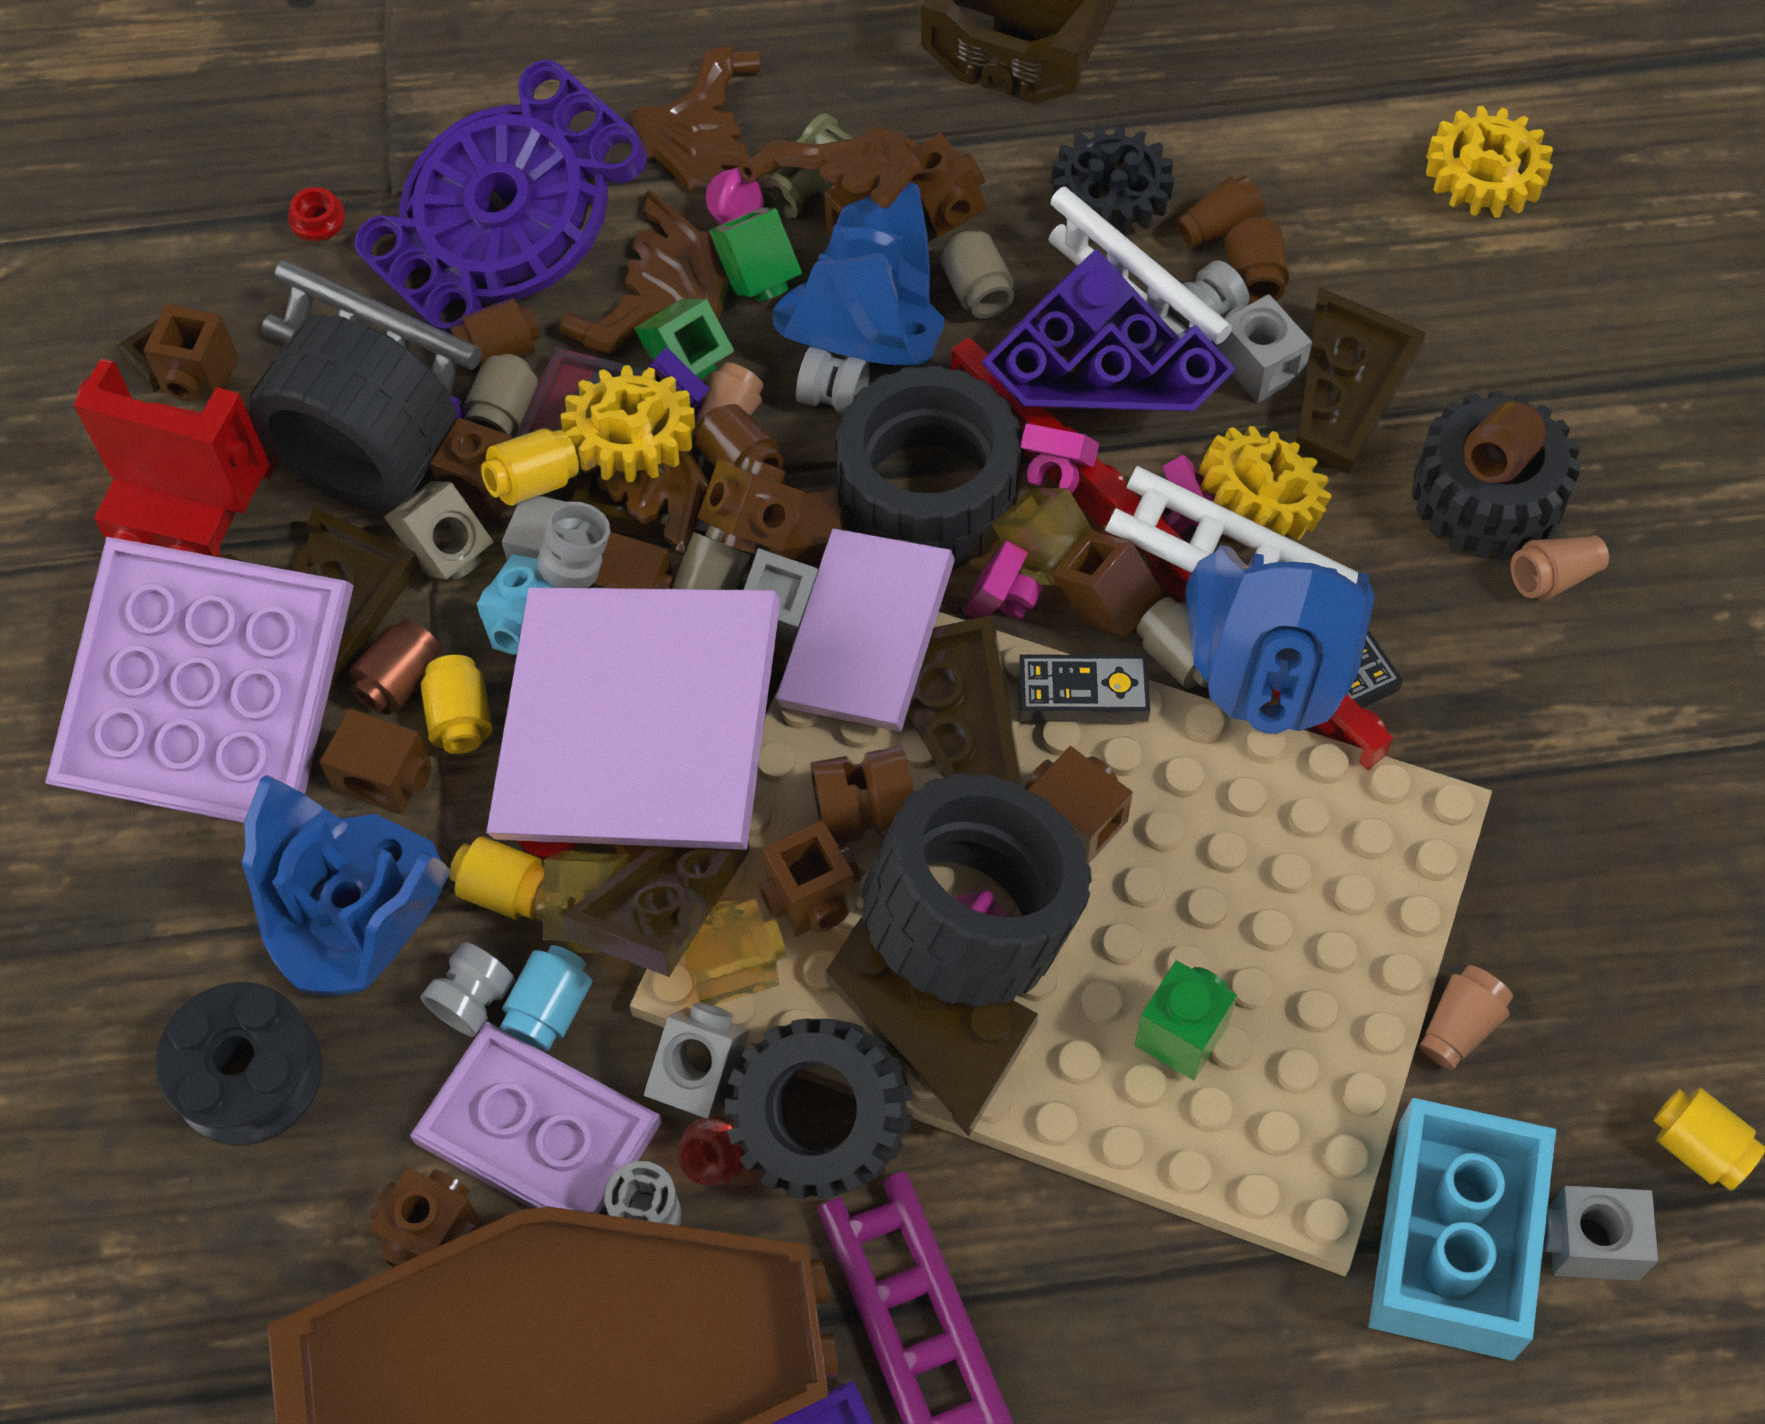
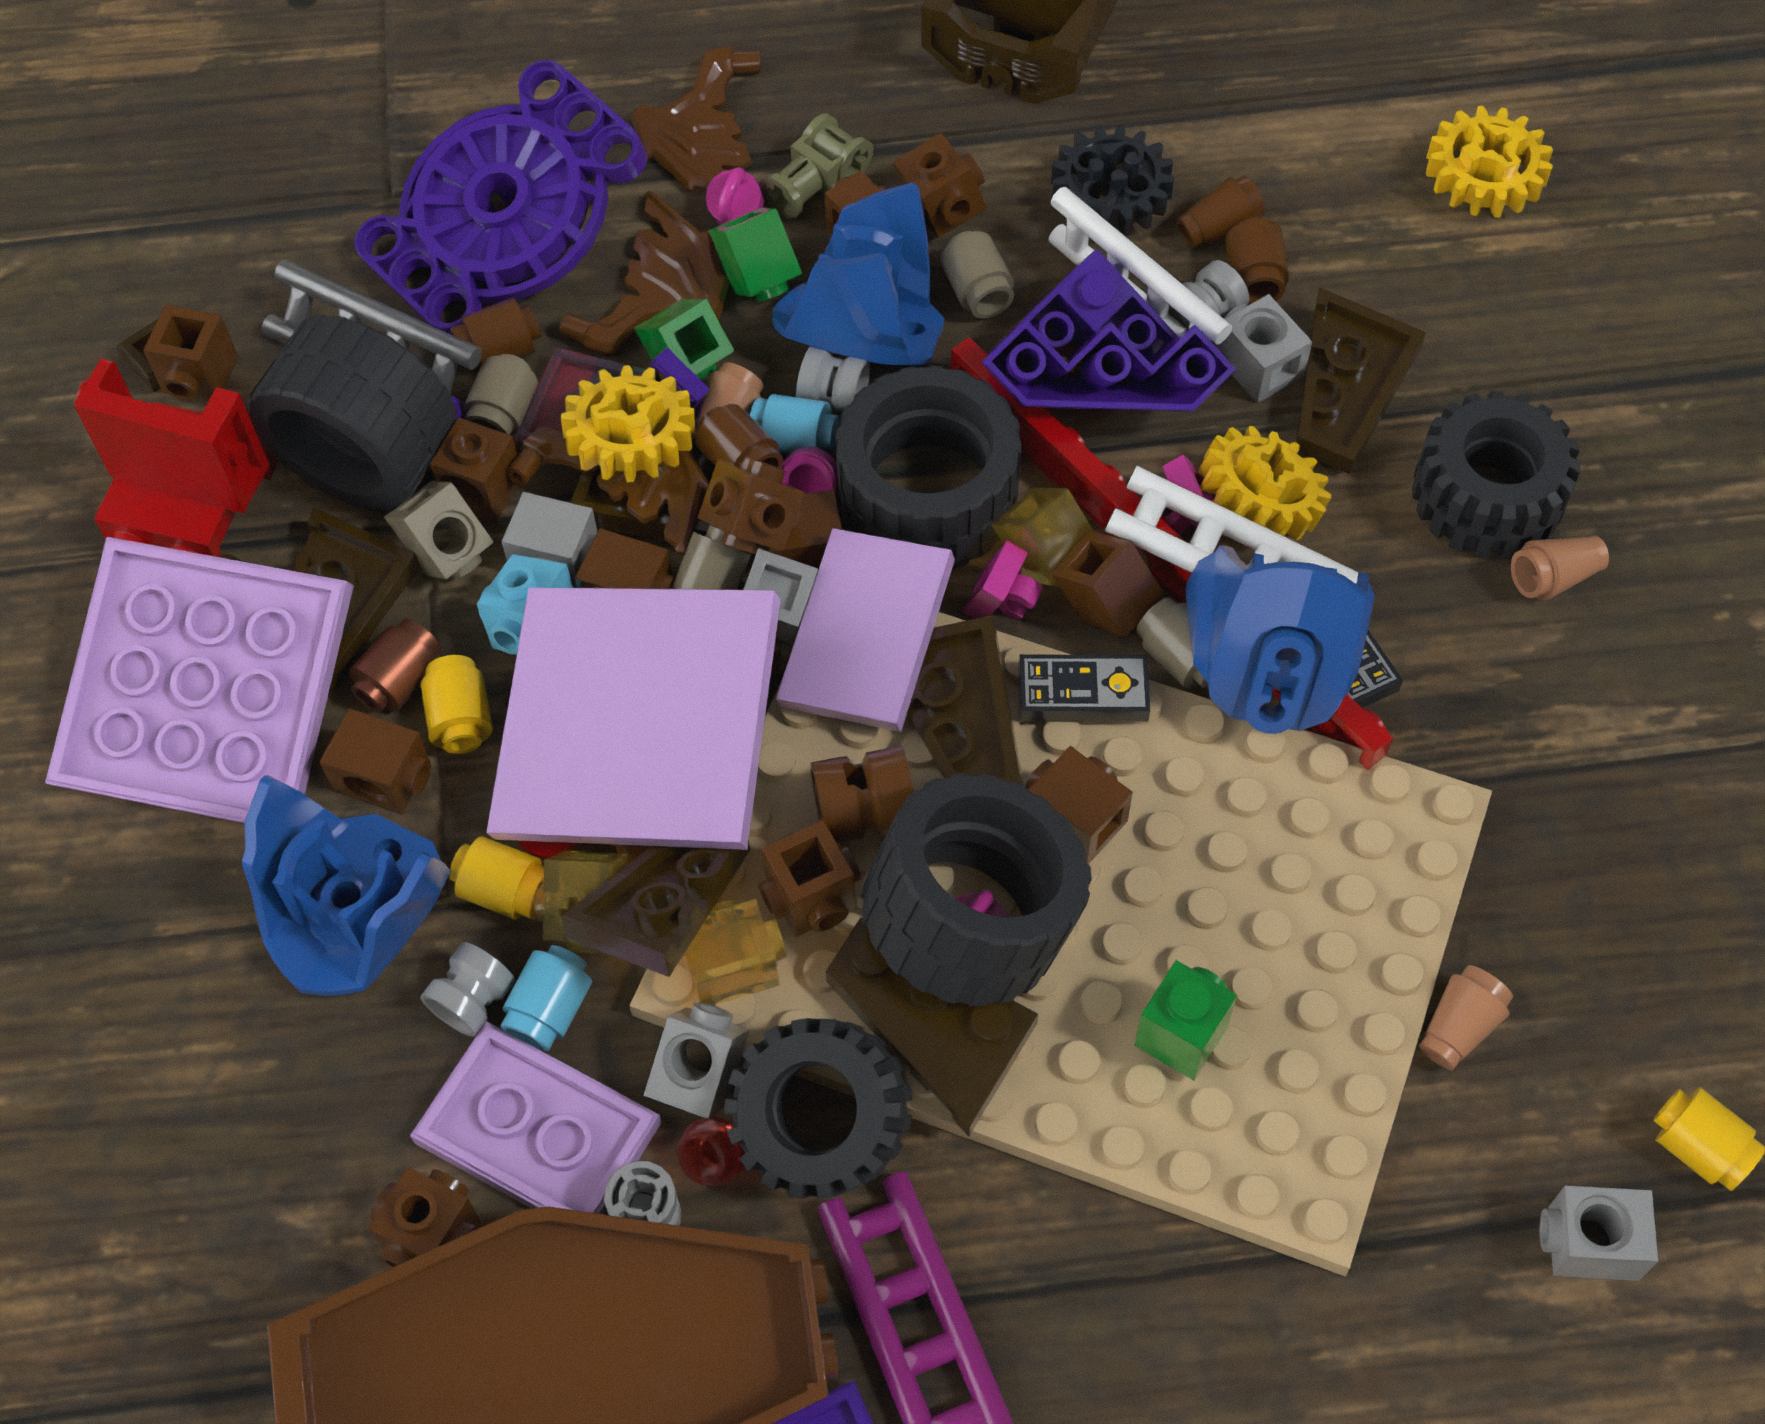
(214, 1032): black wheel -> none
(316, 214): red plate -> none
(529, 465): yellow brick -> none
(573, 545): light grey wheel -> none
(797, 422): none -> medium azure brick
(810, 470): none -> dark pink tile
(857, 162): reddish brown animal -> none
(1057, 448): dark pink tile -> none
(1464, 1229): medium azure brick -> none
(1504, 442): reddish brown brick -> none

